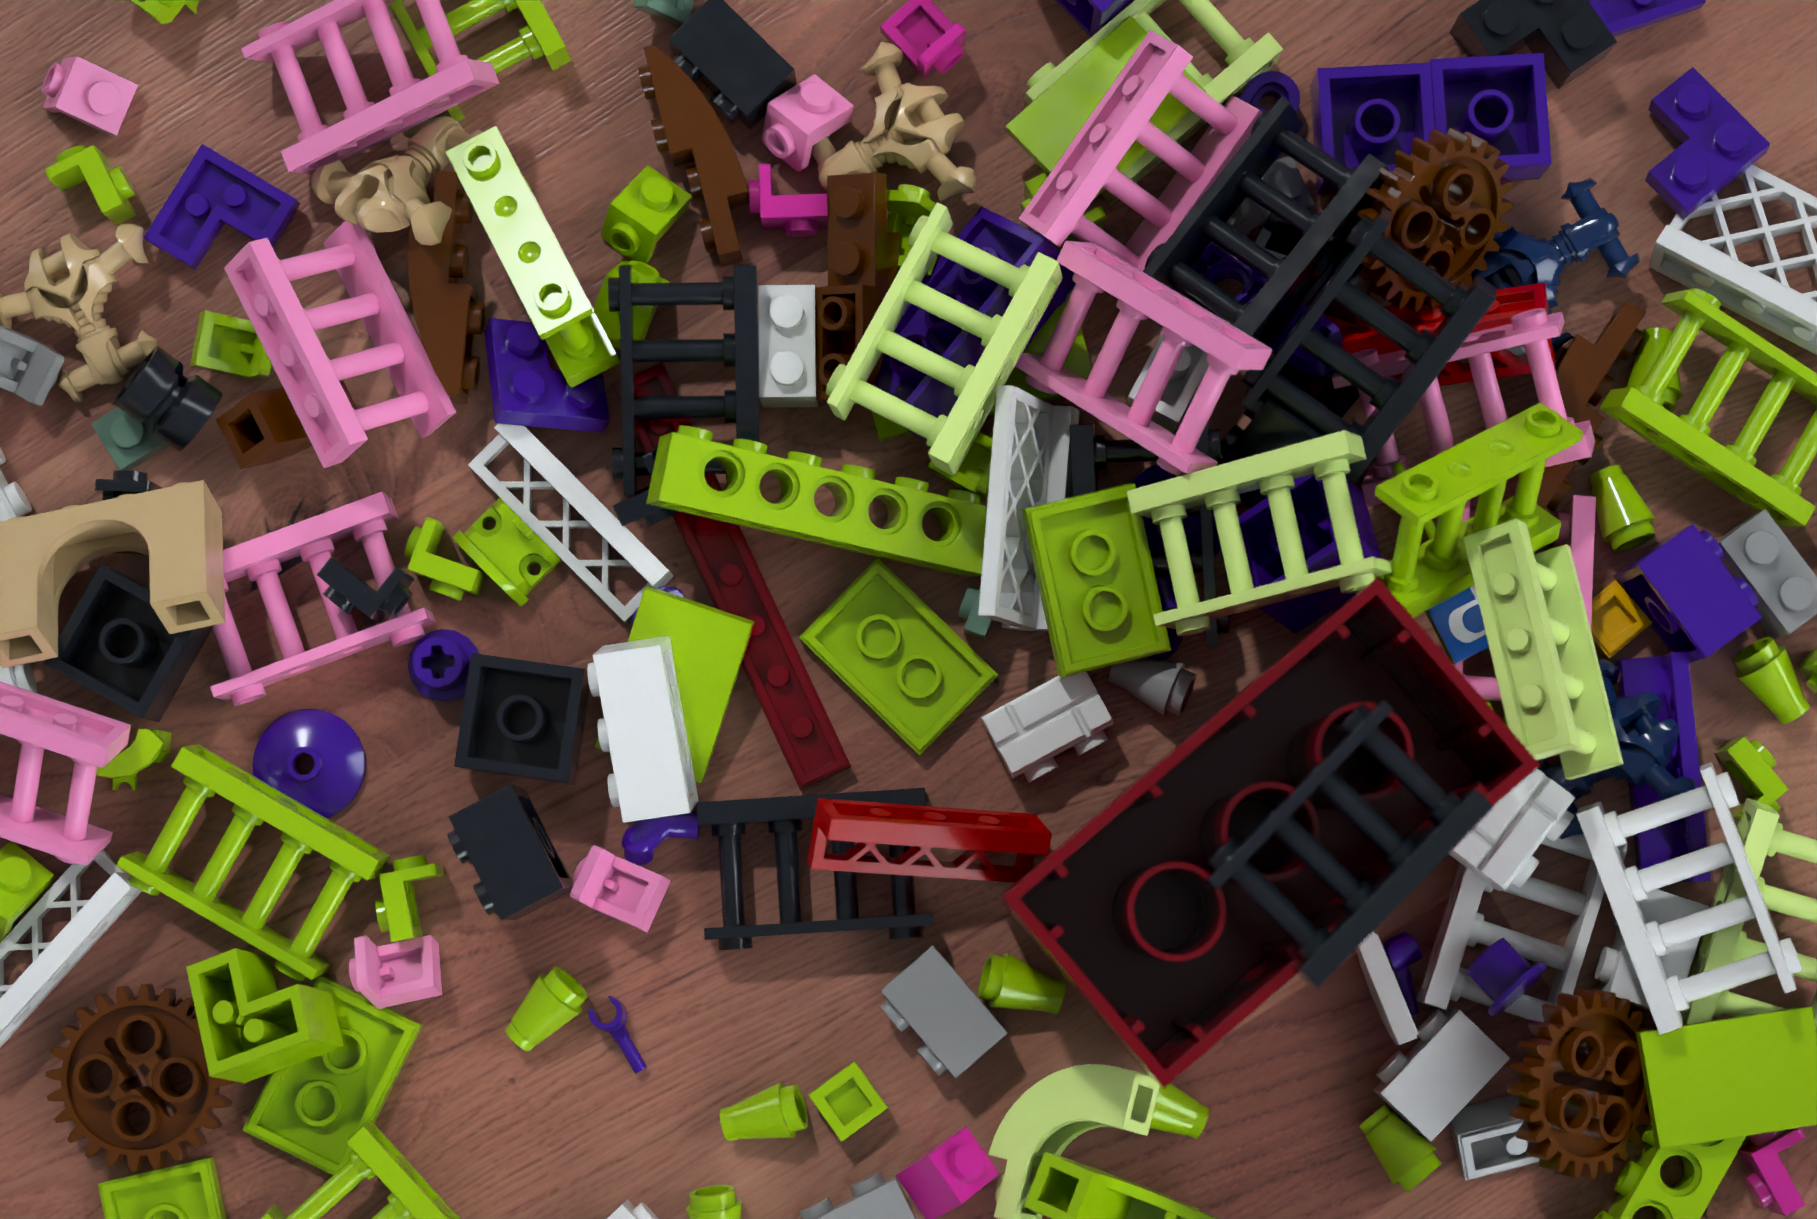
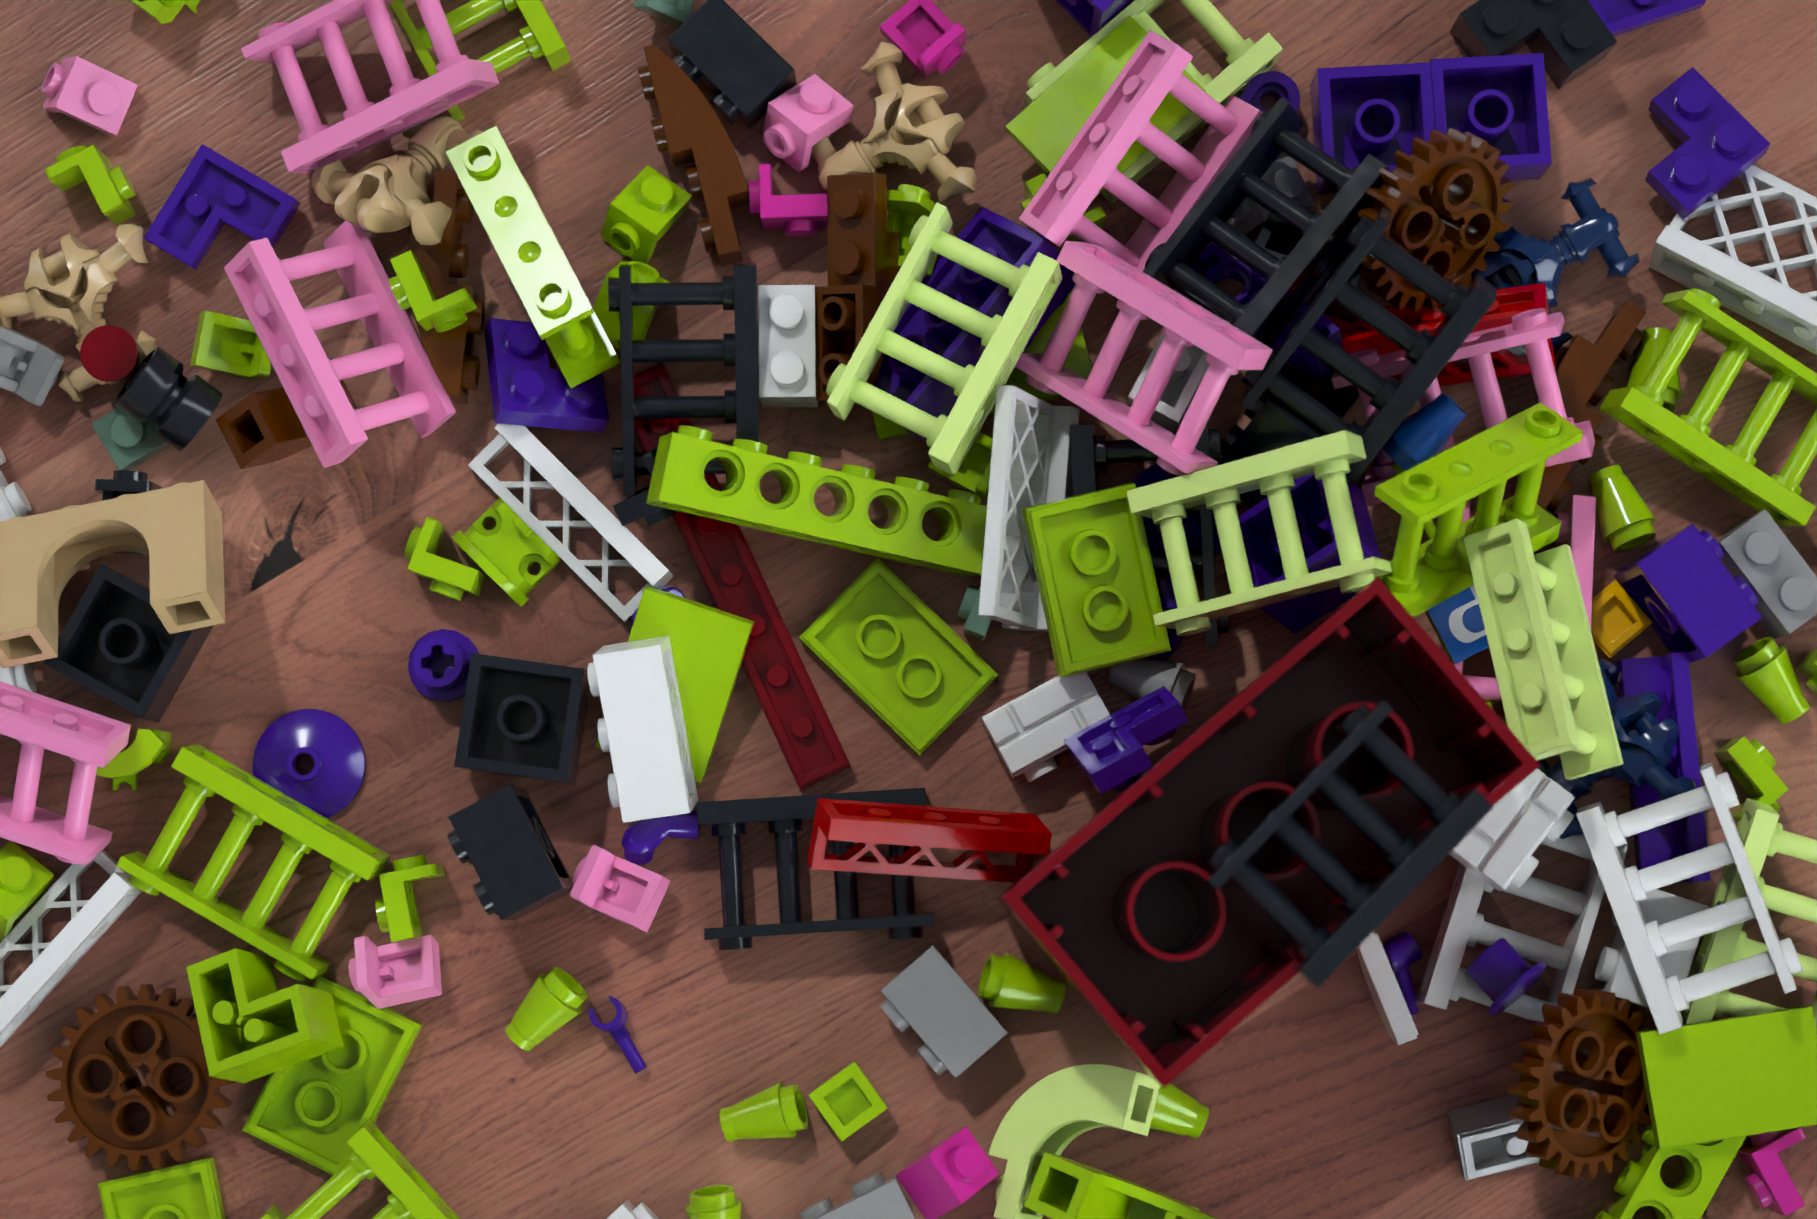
(110, 353): none -> dark red tile
(314, 543): bright pink fence -> none
(350, 591): black bracket -> none
(414, 291): none -> lime bracket
(1113, 747): none -> dark purple plate
(1399, 1148): lime cone -> none
(1424, 432): none -> blue cone
(1439, 1072): white brick -> none

